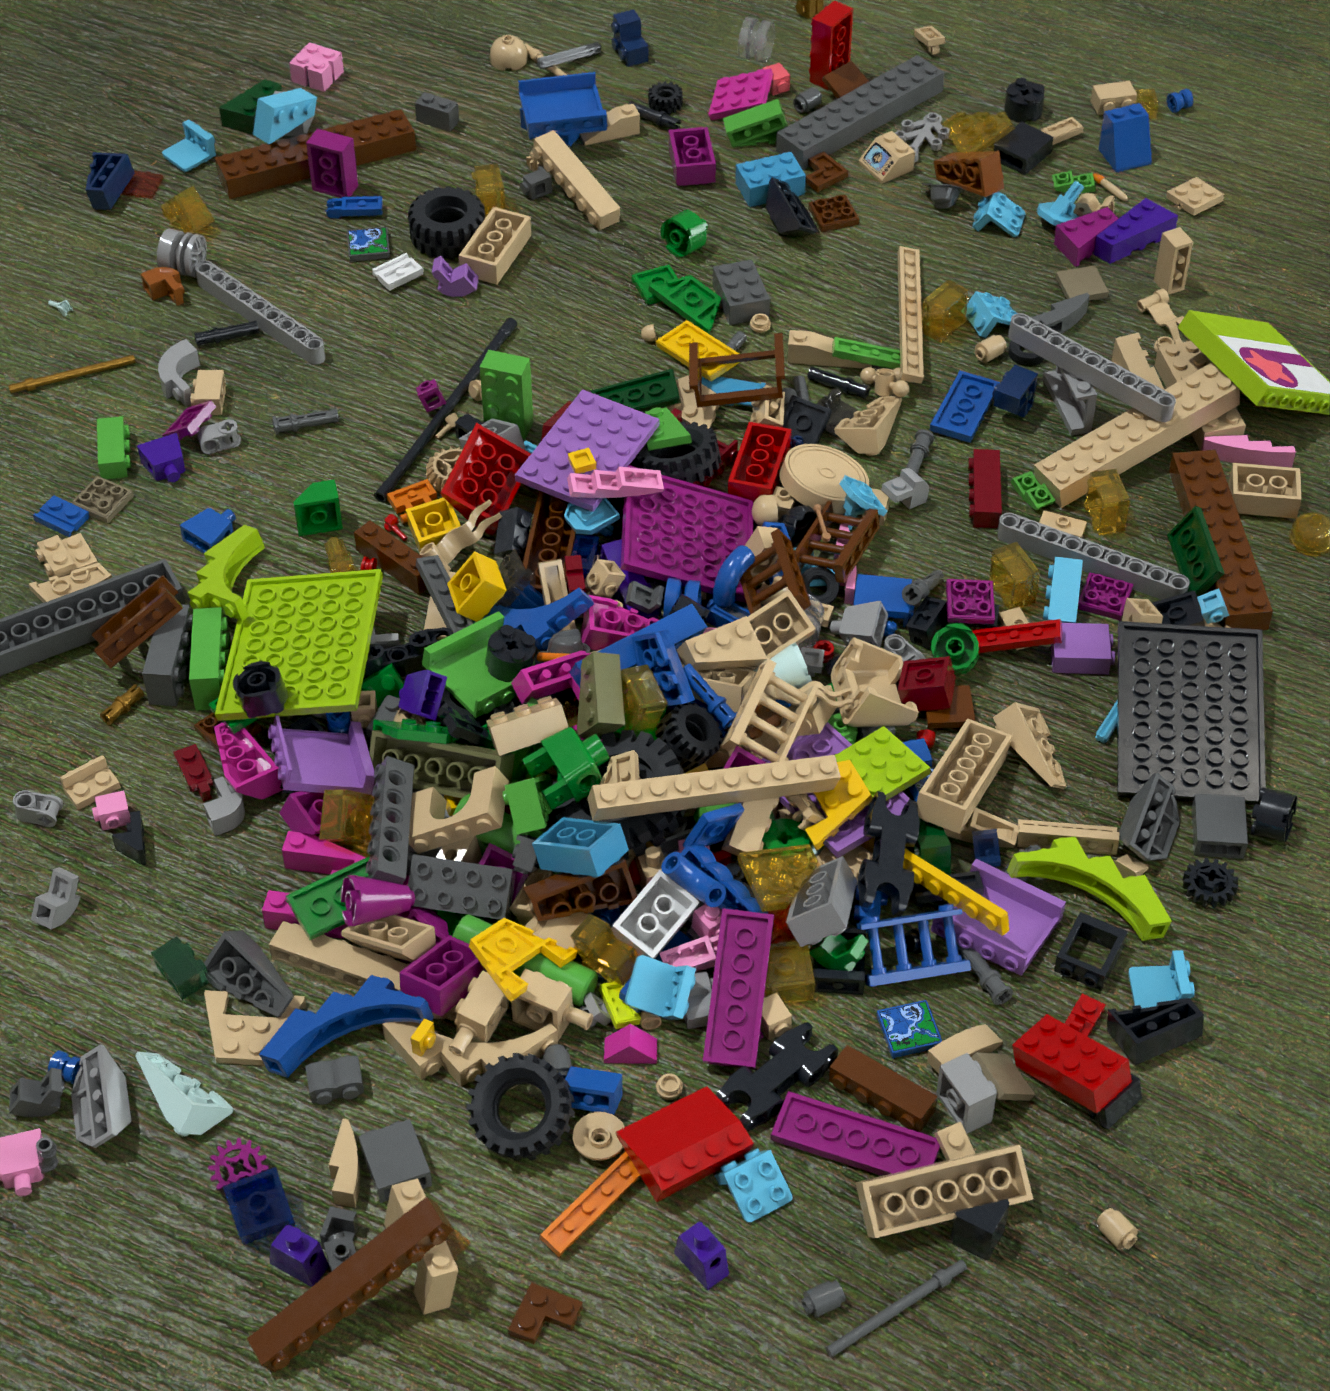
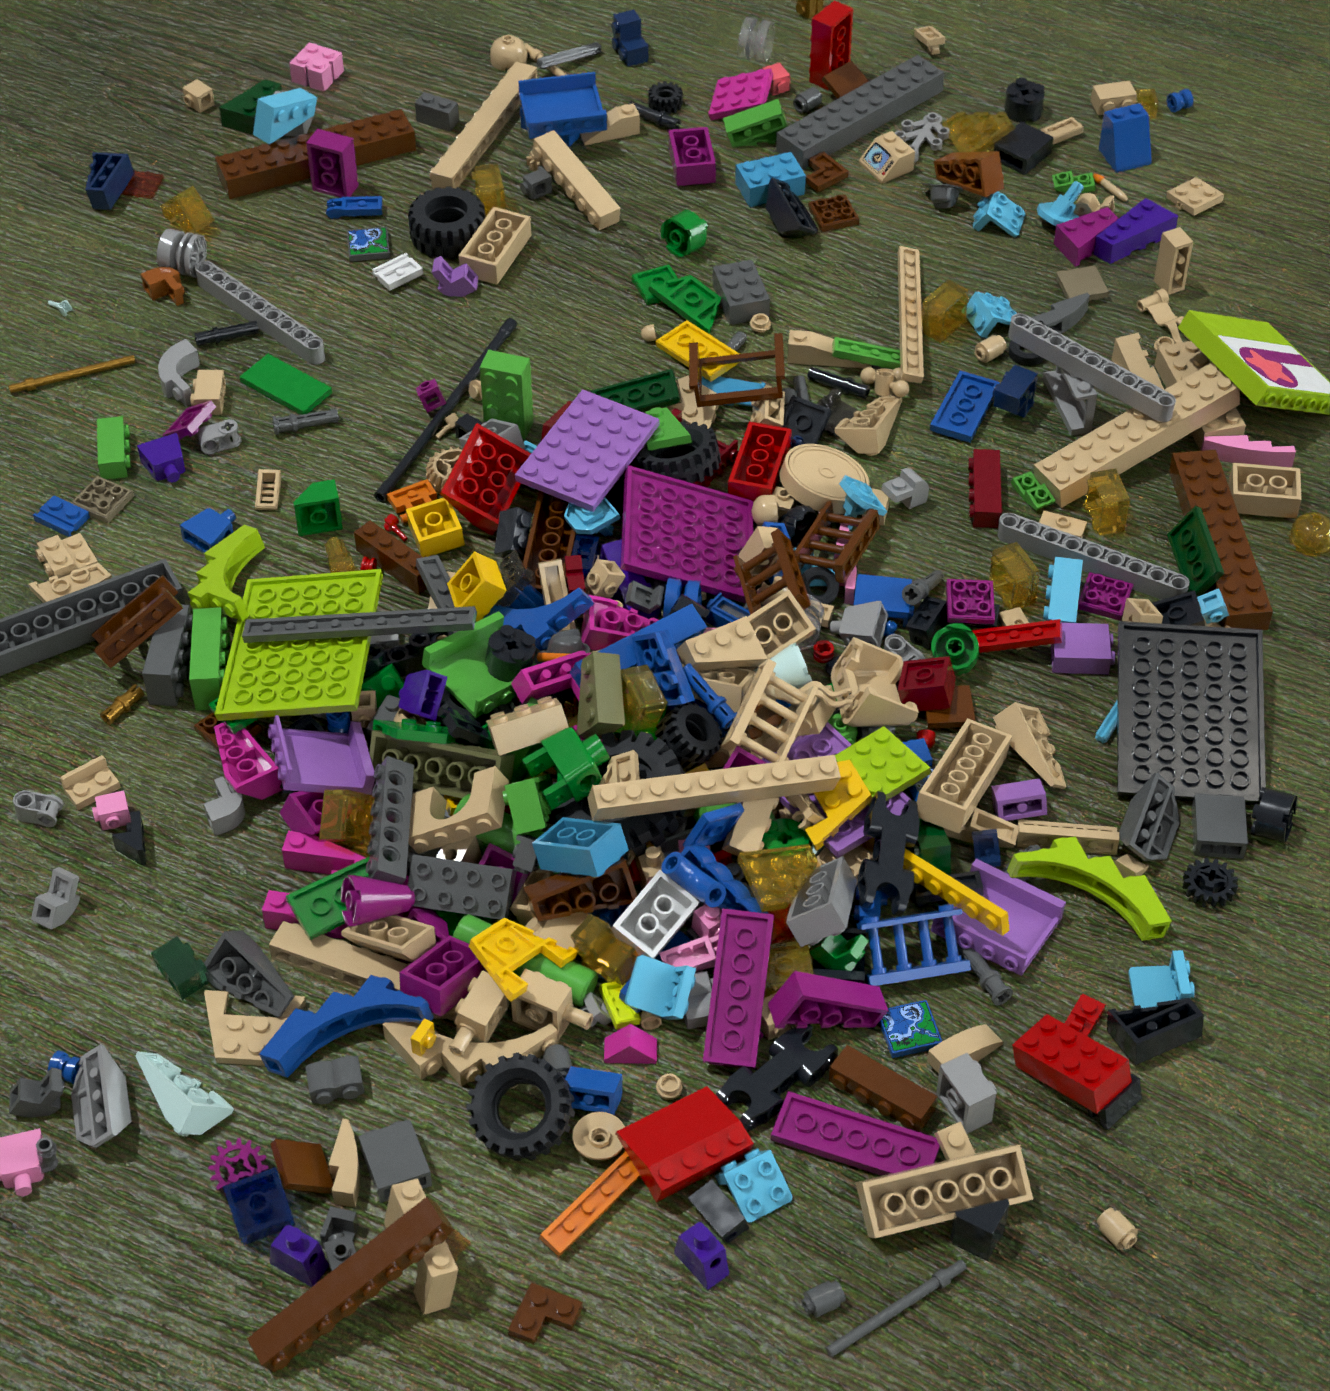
(193, 150): medium azure bracket -> none
(194, 770): dark red hinge -> none
(198, 96): none -> tan brick
(260, 689): black brick -> none
(268, 476): none -> tan slope
(285, 384): none -> green tile
(302, 1166): none -> reddish brown tile
(359, 624): none -> dark grey plate
(460, 537): tan flag -> none
(482, 129): none -> tan brick
(582, 461): yellow plate -> none
(611, 484): bright pink slope -> none
(719, 1211): none -> black hinge
(730, 574): blue cylinder -> none
(813, 659): light grey tile -> none
(825, 536): medium nougat hinge -> none
(826, 1002): none -> magenta wedge
(913, 941): black plate -> none
(920, 449): dark grey pin -> none
(1005, 1076): dark tan tile -> none
(1019, 800): none -> medium lavender brick
(1099, 933): black window -> none

